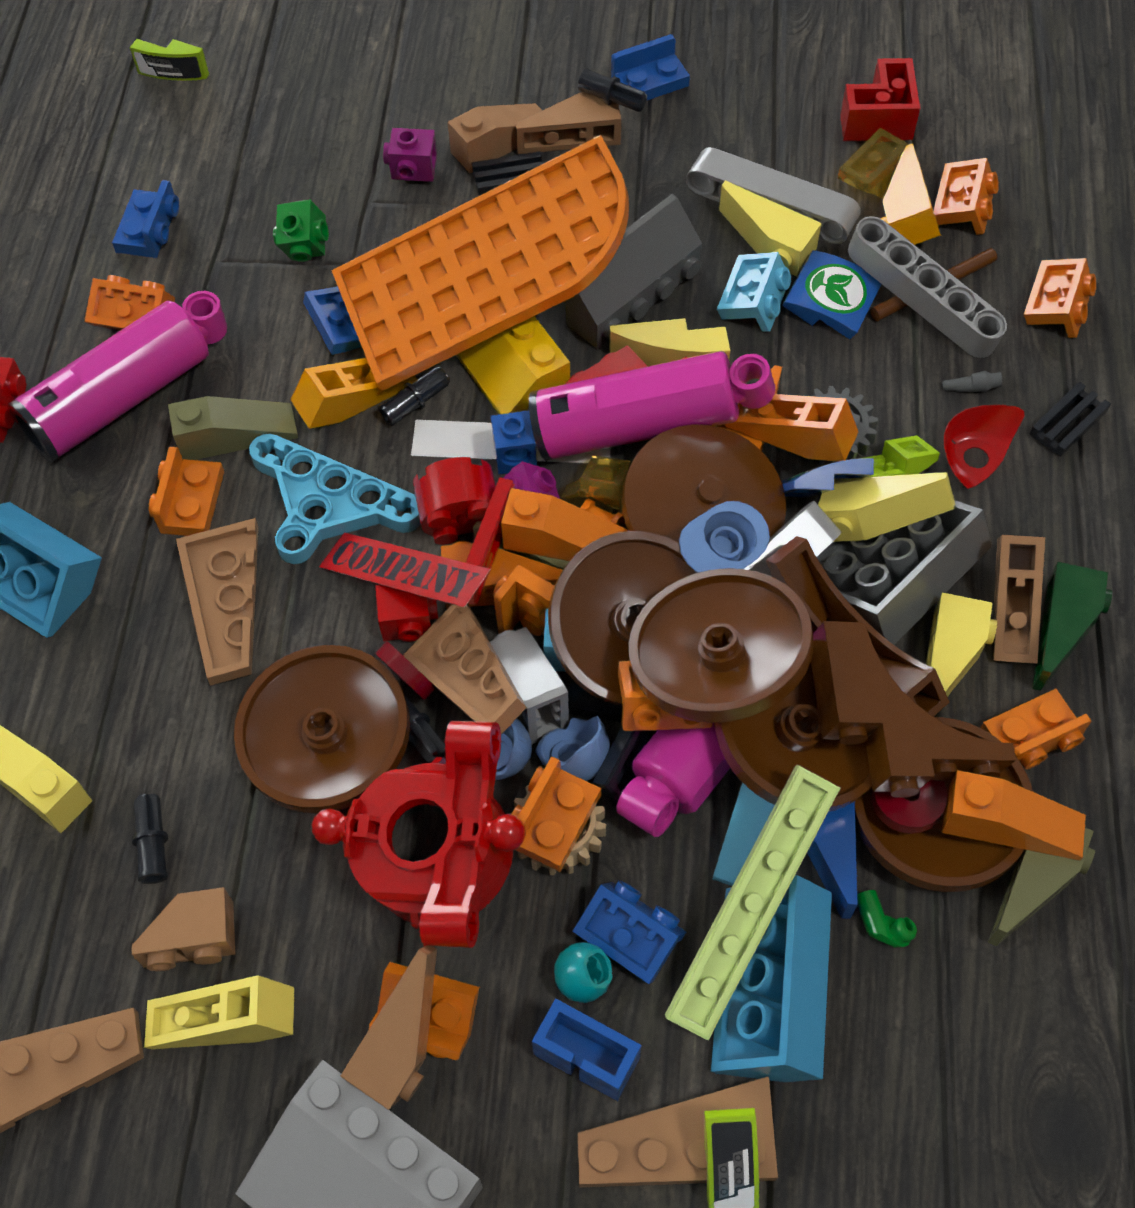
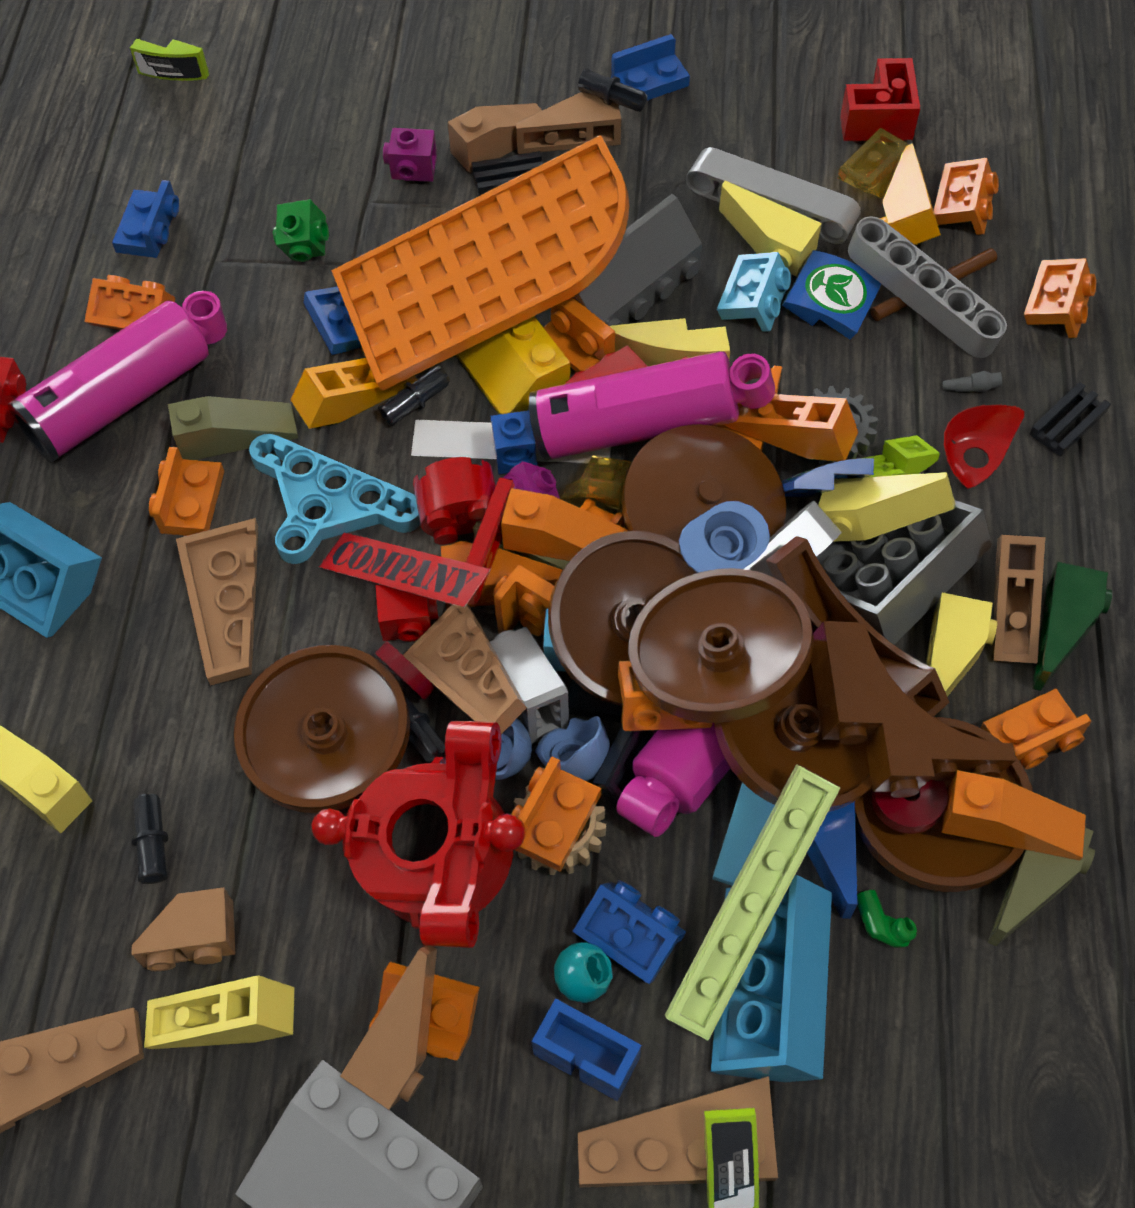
(580, 334): none -> orange bracket

